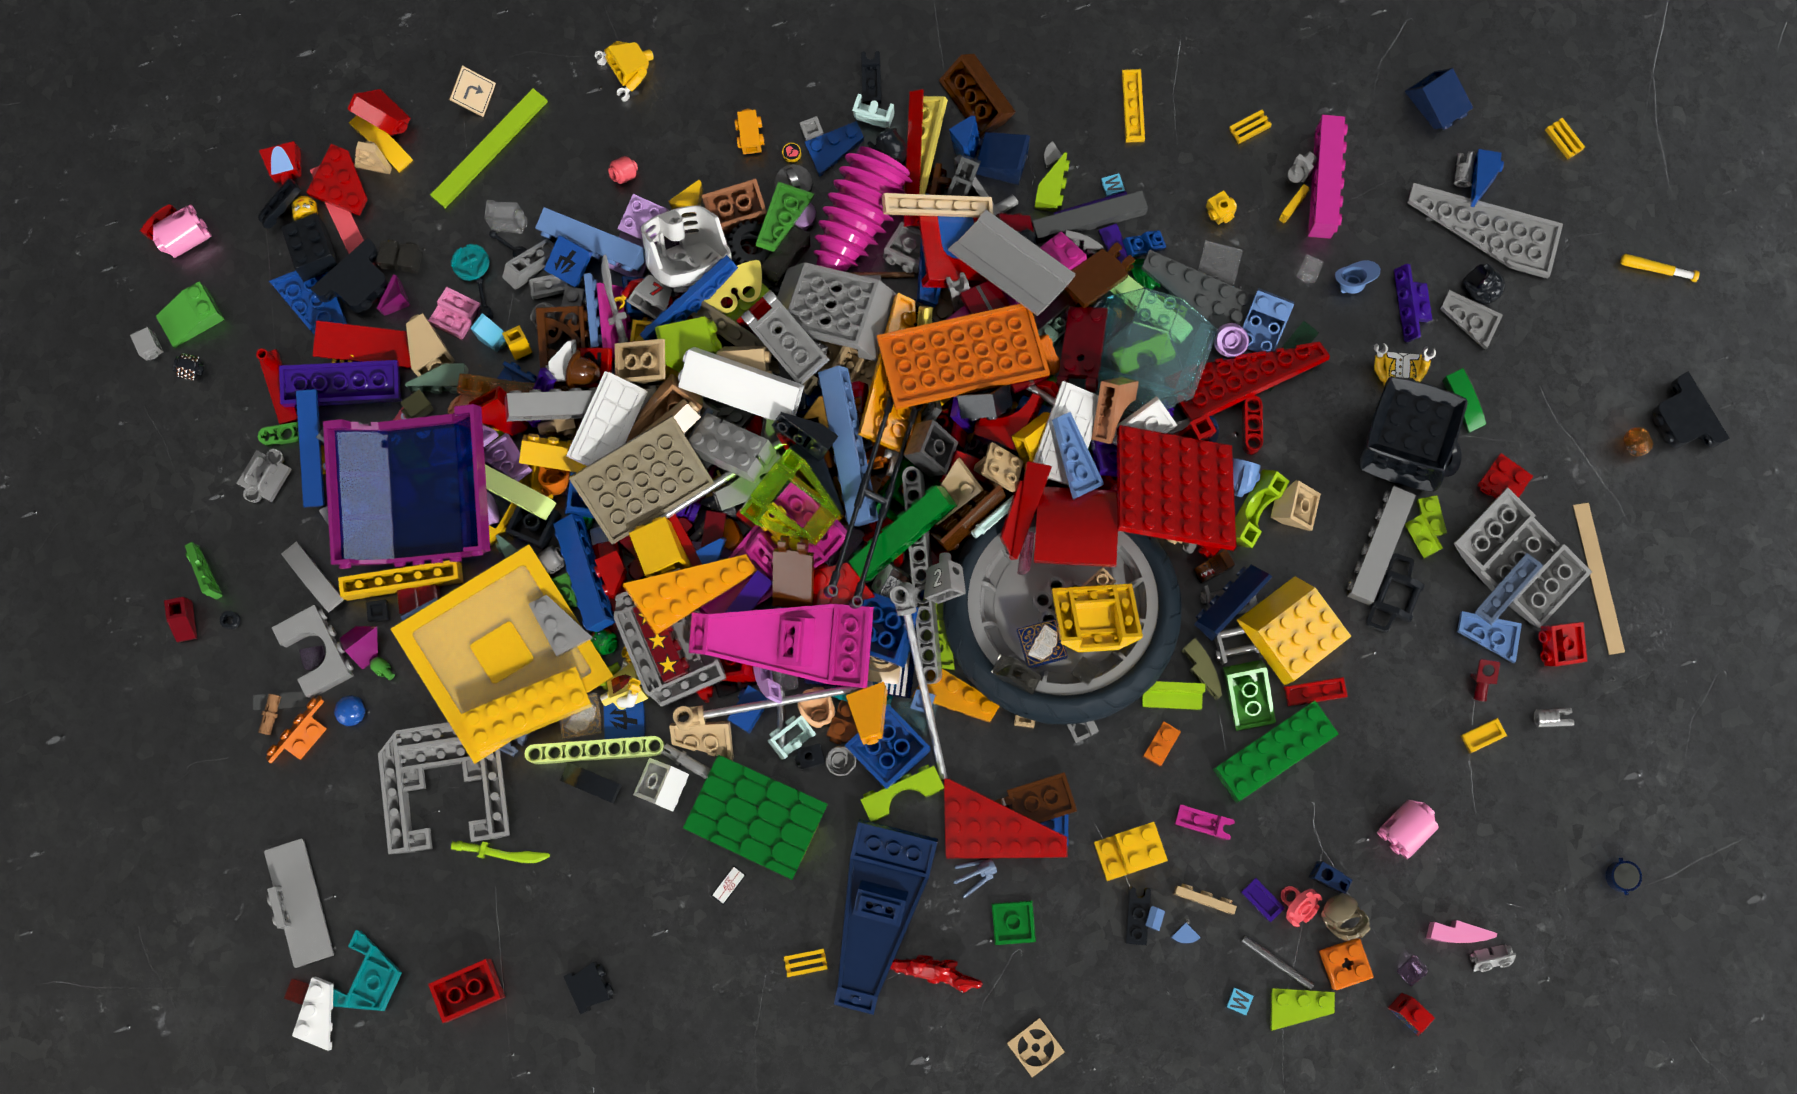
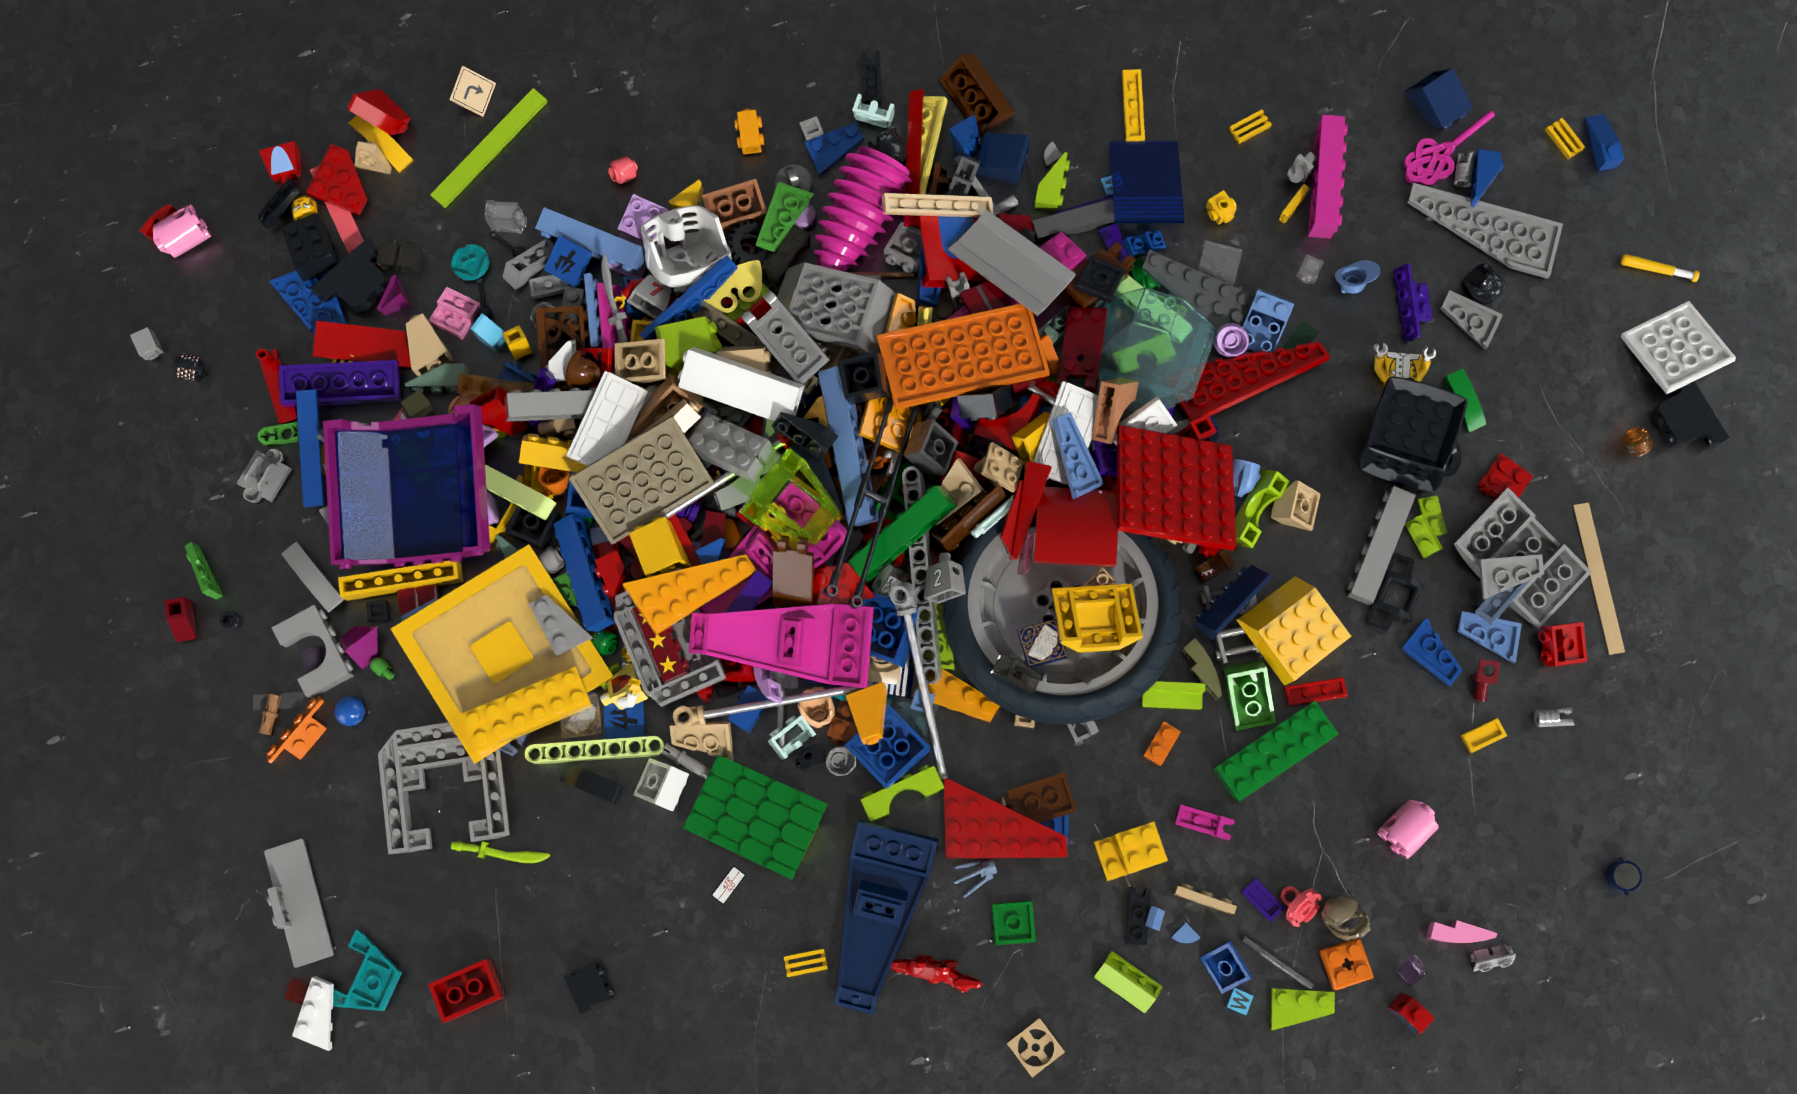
(189, 314): bright green slope -> none
(505, 456): lavender wing -> none
(627, 63): yellow torso -> none
(791, 152): tile -> none
(864, 378): none -> black brick
(1089, 245): light grey slope -> none
(1100, 279): none -> black tile
(1128, 982): none -> lime panel
(1146, 182): none -> clear blue piece
(1226, 967): none -> blue slope
(1248, 433): red beam -> none
(1330, 877): dark blue leg -> none
(1421, 156): none -> dark pink piece
(1431, 653): none -> blue wing
(1506, 572): none -> light grey wing
(1604, 143): none -> blue slope
(1678, 347): none -> white tile

